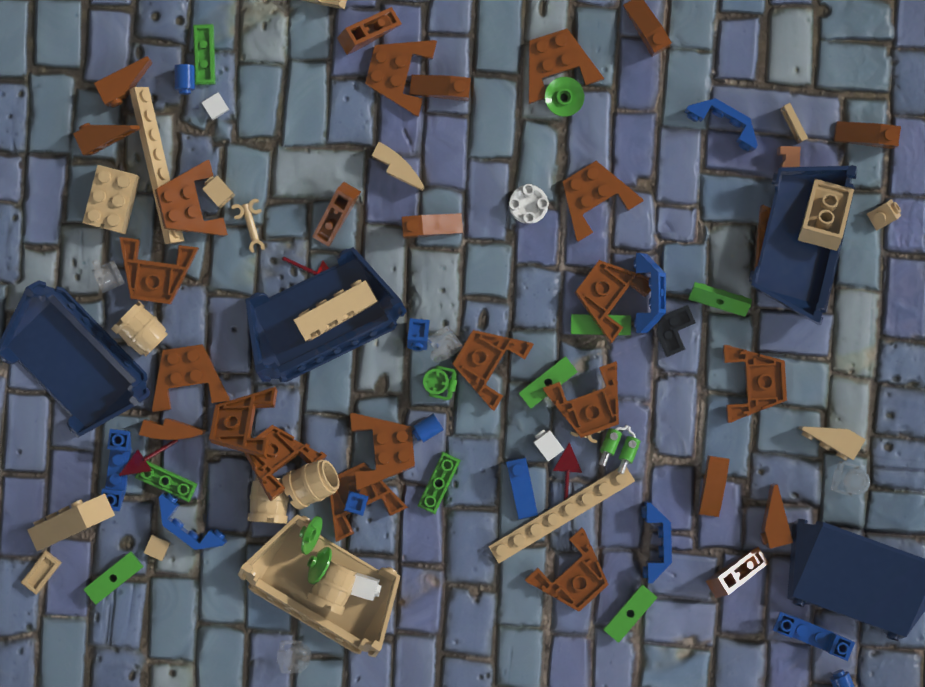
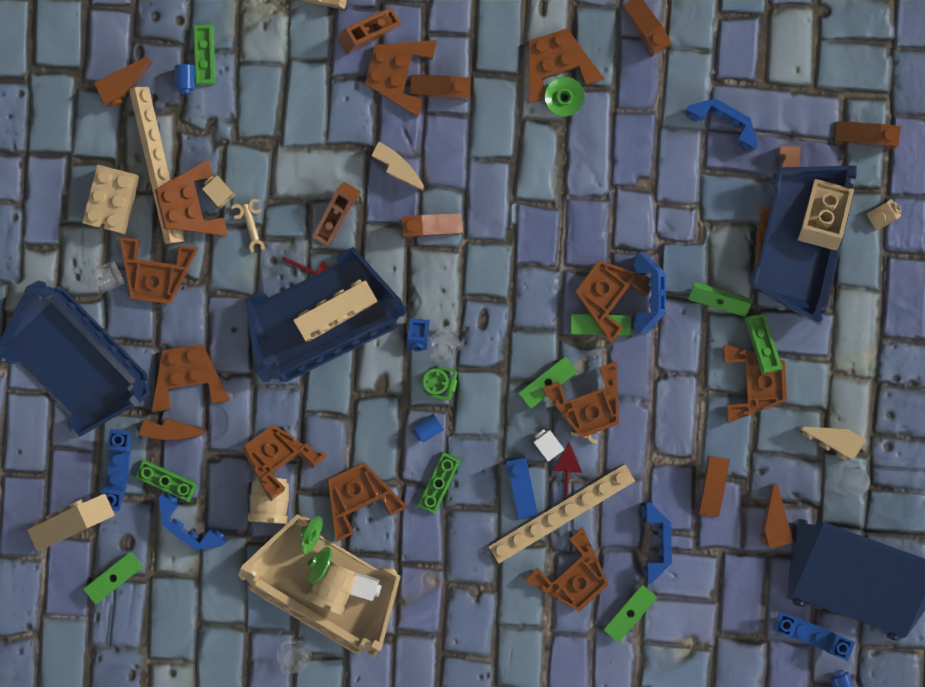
(41, 572): tan tile -> none
(98, 137): dark orange slope -> none
(138, 464): dark red piece -> none
(140, 329): tan piece -> none
(157, 547): tan tile -> none
(215, 106): white tile -> none
(234, 422): dark orange wing -> none
(311, 483): tan piece -> none
(356, 503): blue tile -> none
(391, 448): dark orange wing -> none
(481, 356): dark orange wing -> none
(528, 204): white dish -> none
(589, 189): dark orange wing -> none
(628, 450): bright green piece -> none
(668, 330): black plate -> none
(736, 573): dark orange slope -> none
(763, 343): none -> bright green tile
(793, 123): tan tile -> none

